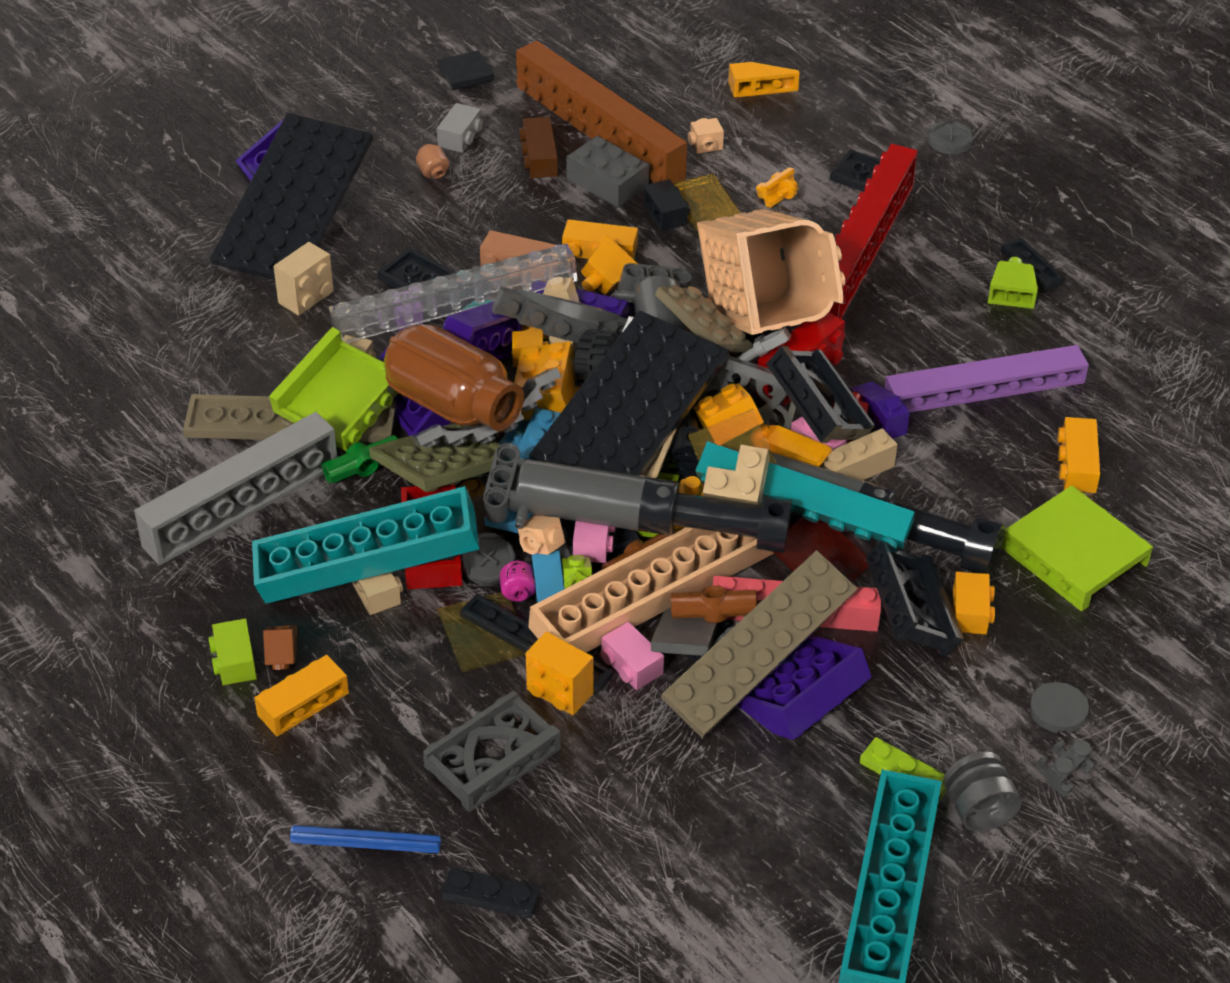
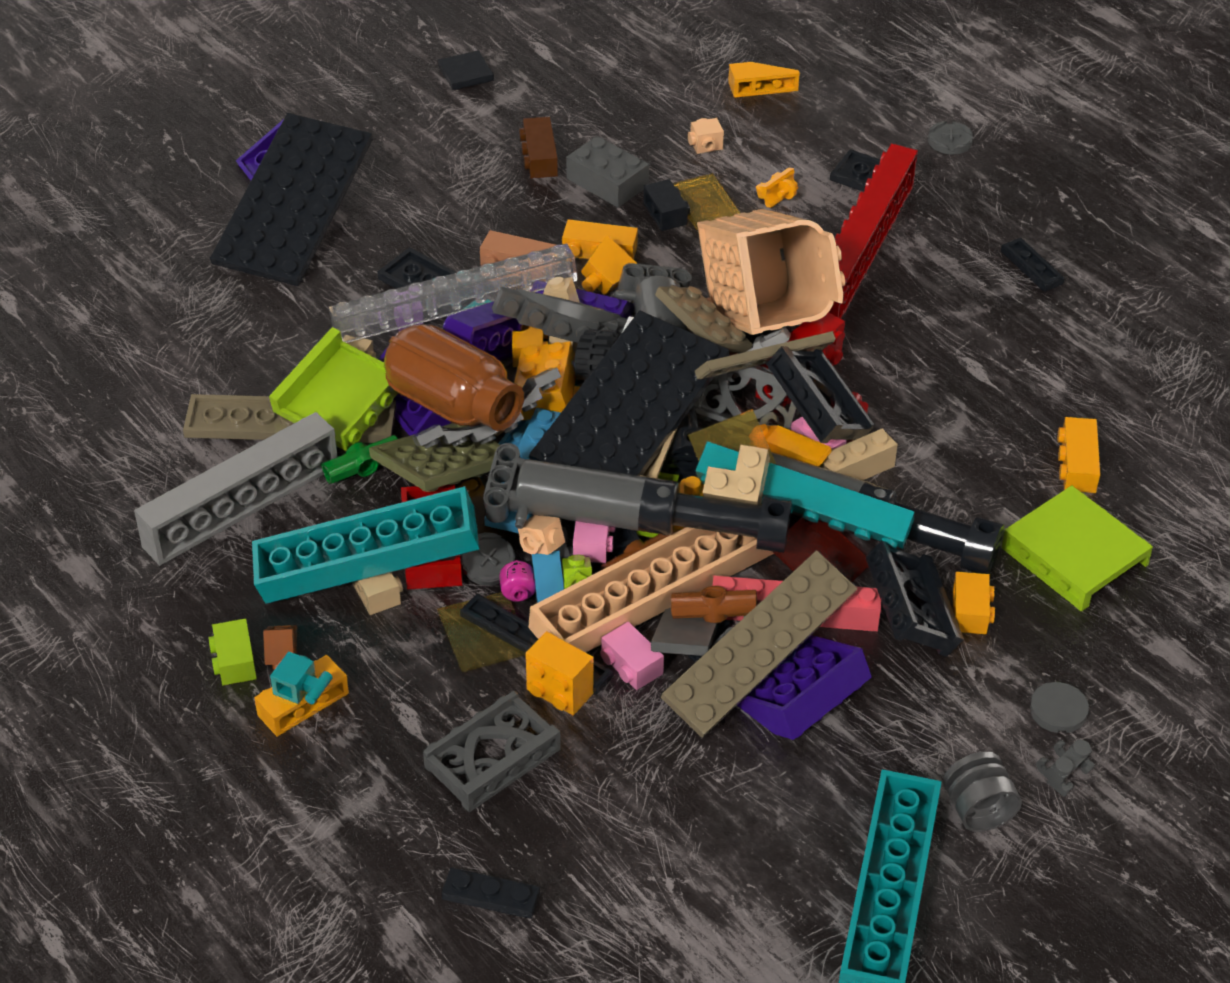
(296, 677): none -> teal brick
(303, 278): tan brick -> none
(365, 839): blue axle -> none
(432, 161): nougat head -> none
(459, 127): light grey brick -> none
(599, 111): dark orange brick -> none
(727, 404): light orange brick -> none
(761, 356): none -> dark tan tile
(884, 409): dark purple slope -> none
(884, 756): lime plate -> none
(989, 378): medium lavender brick -> none
(1013, 284): lime torso -> none

